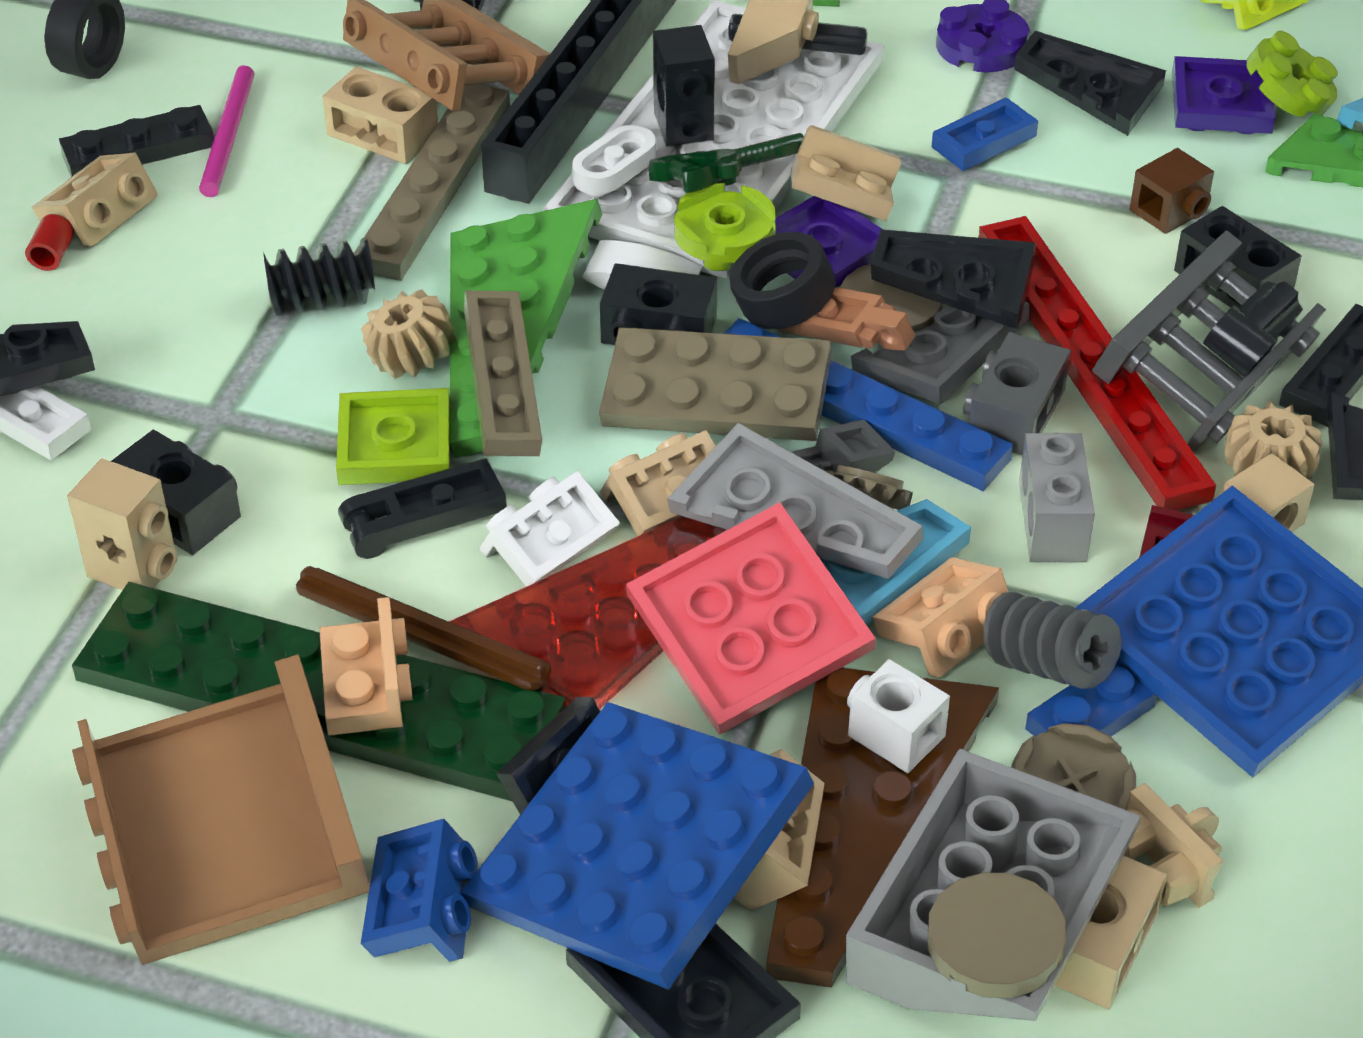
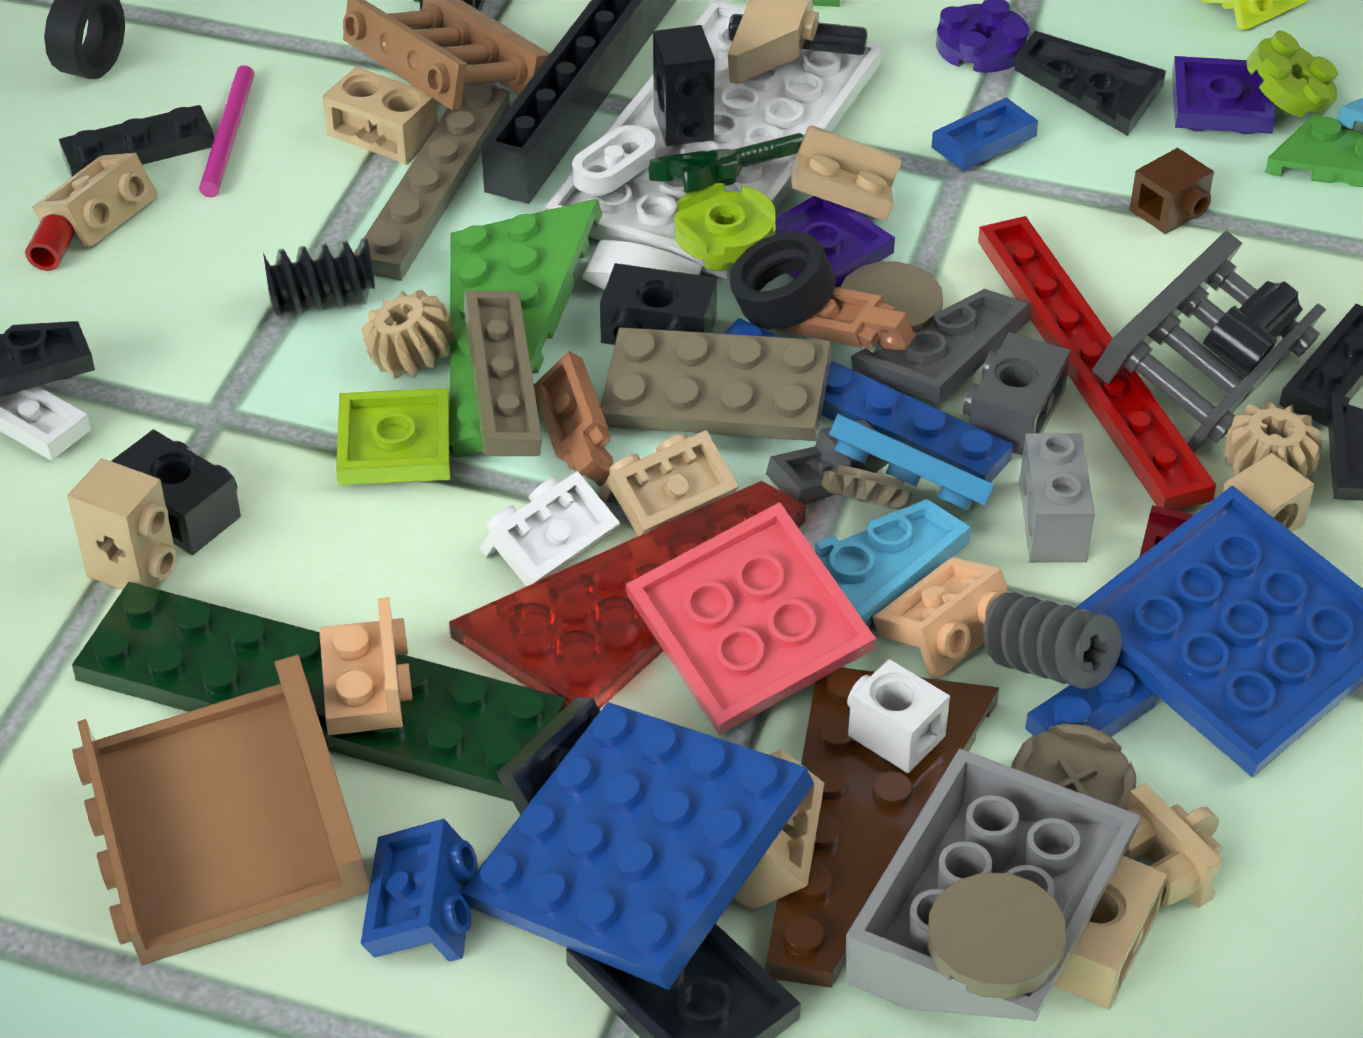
(421, 506): black plate -> none
(427, 630): reddish brown axle -> none
(574, 418): none -> nougat hinge
(836, 519): light grey wing -> none
(908, 463): none -> dark azure plate
(958, 271): black wing -> none
(1257, 260): black brick -> none

